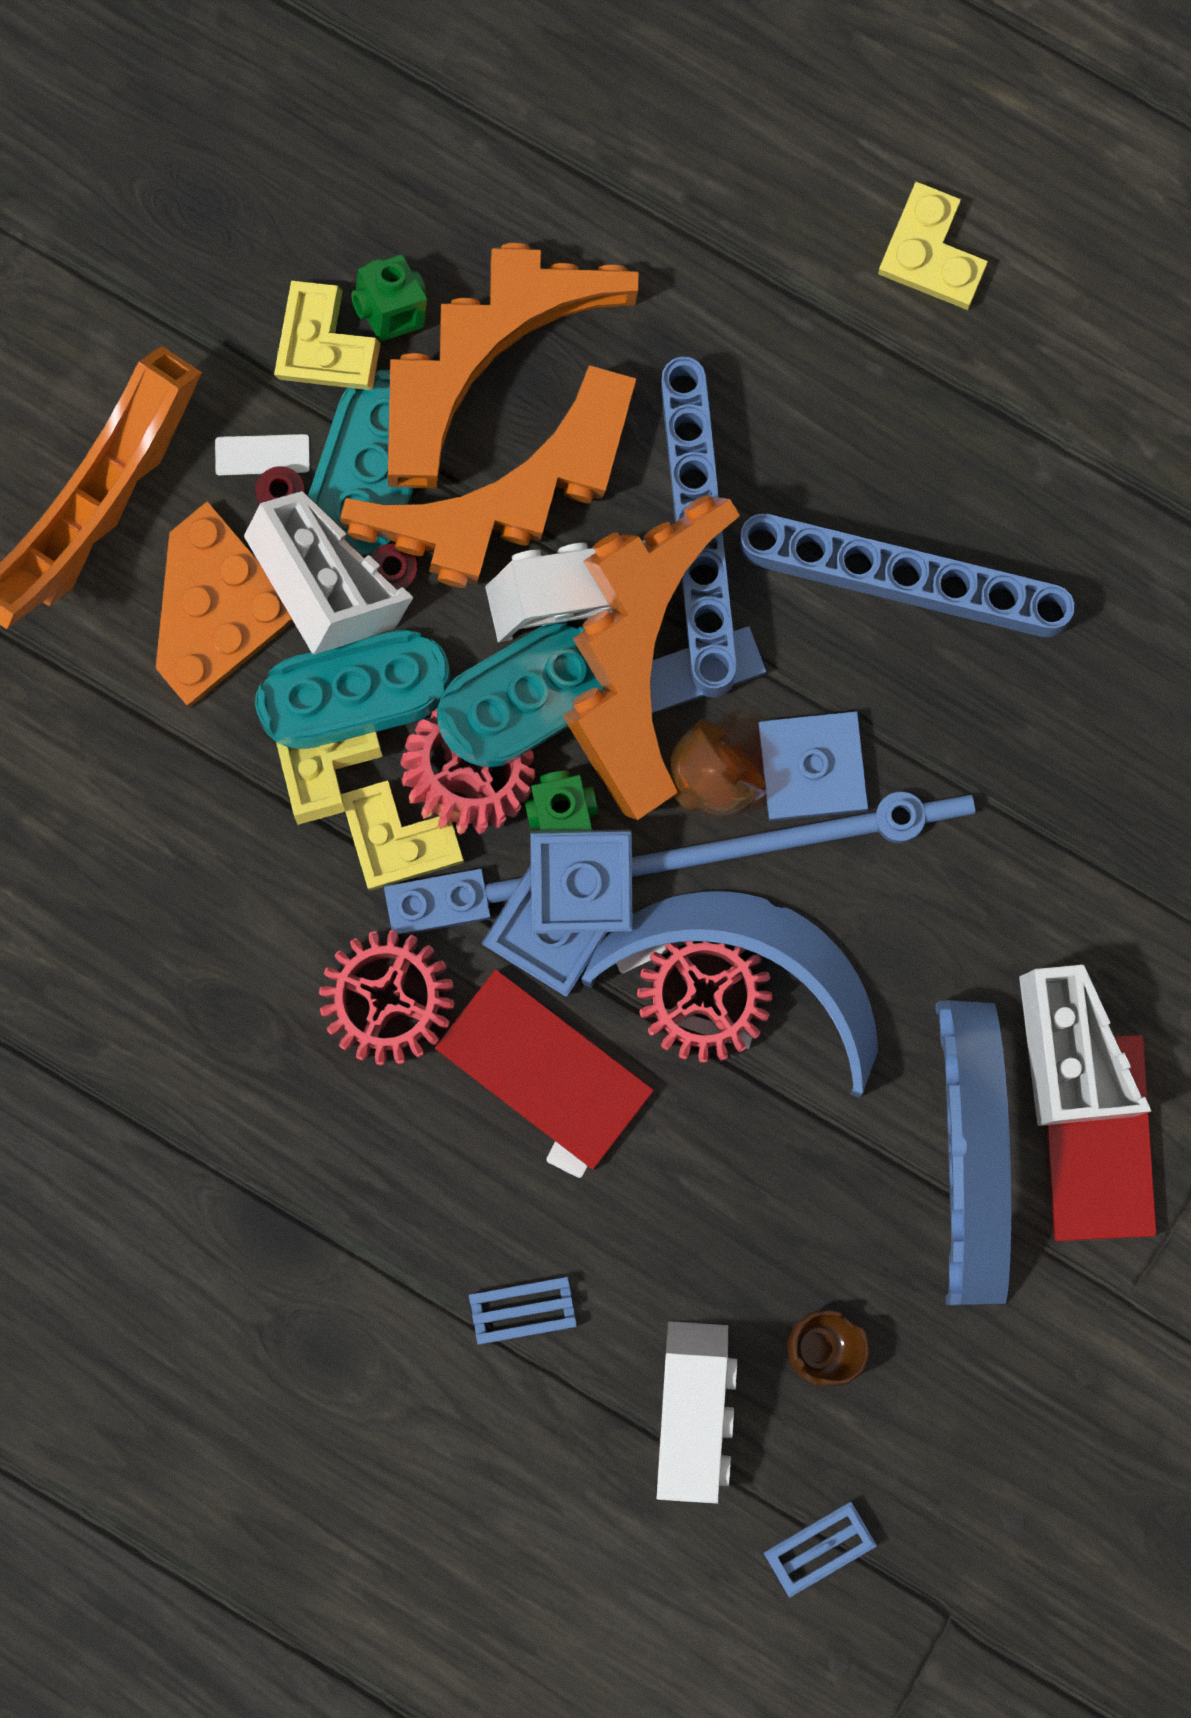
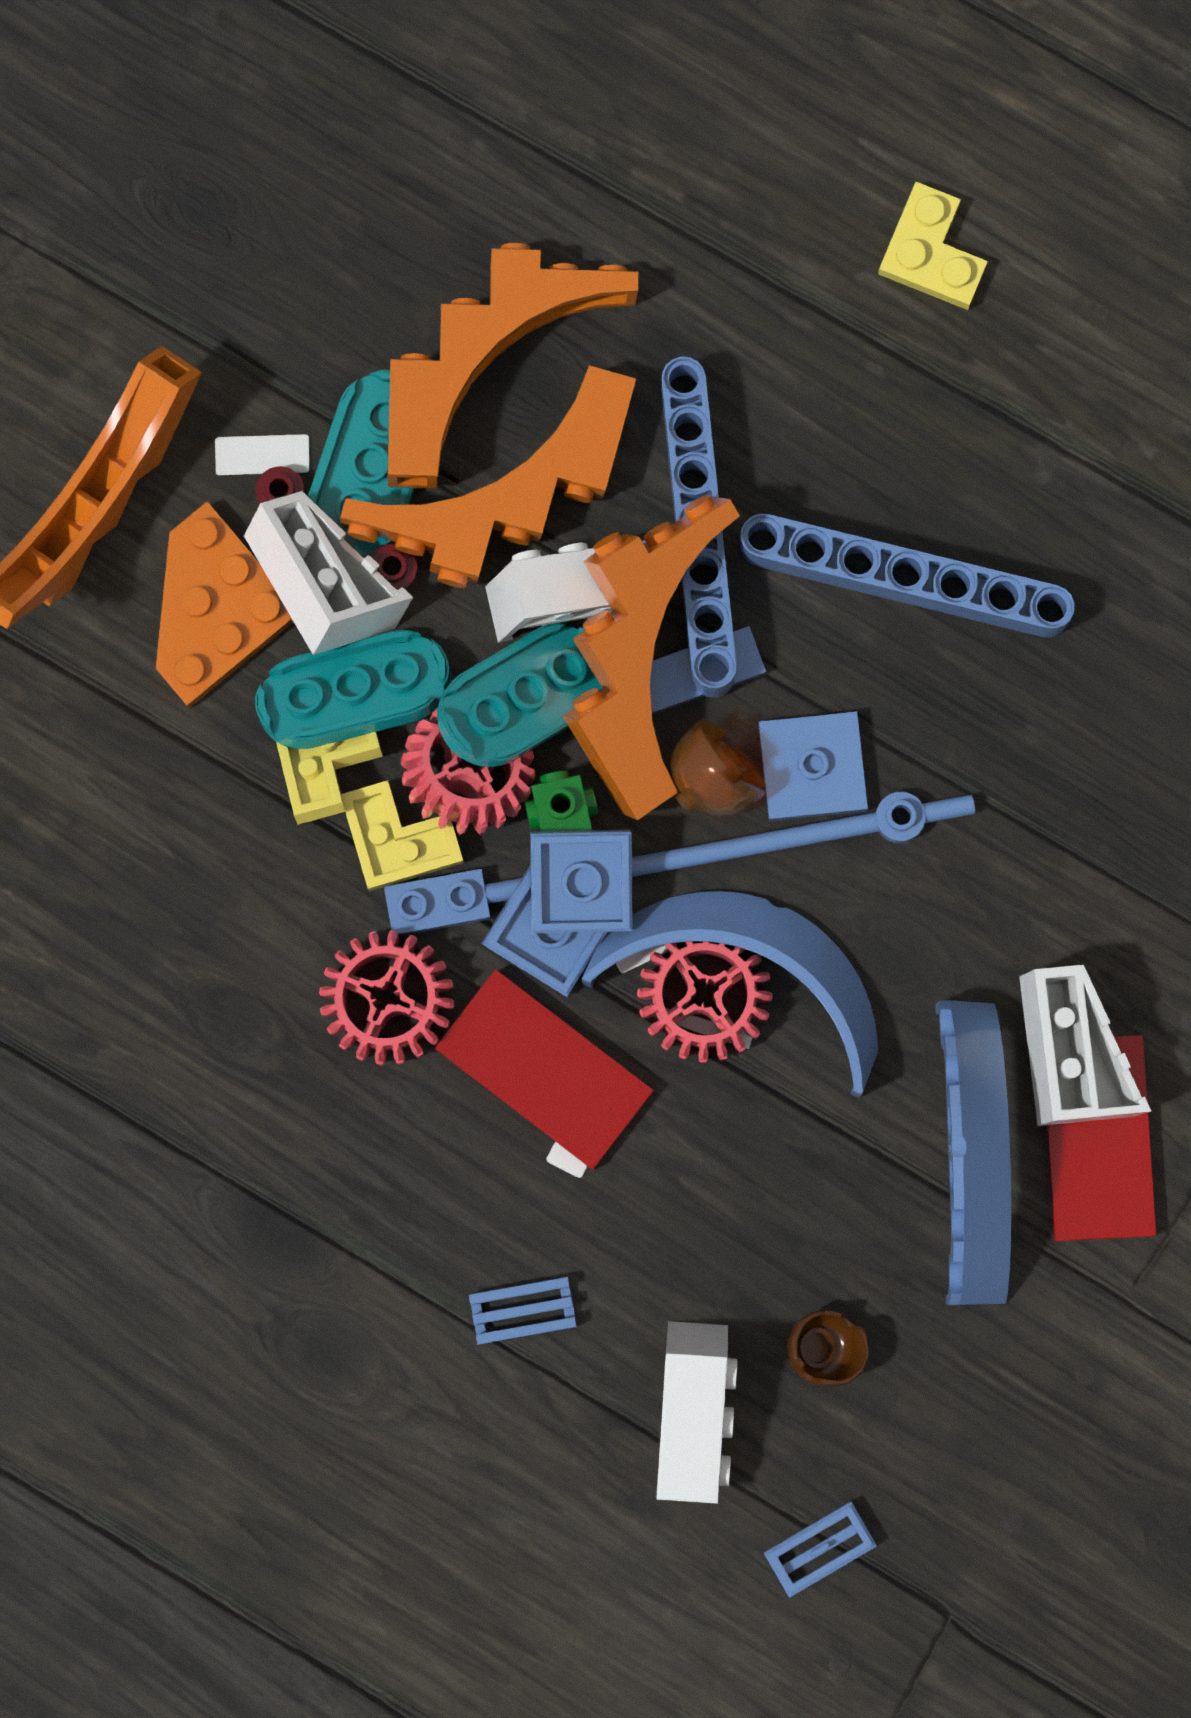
(313, 350): light yellow plate -> none
(390, 297): green brick -> none

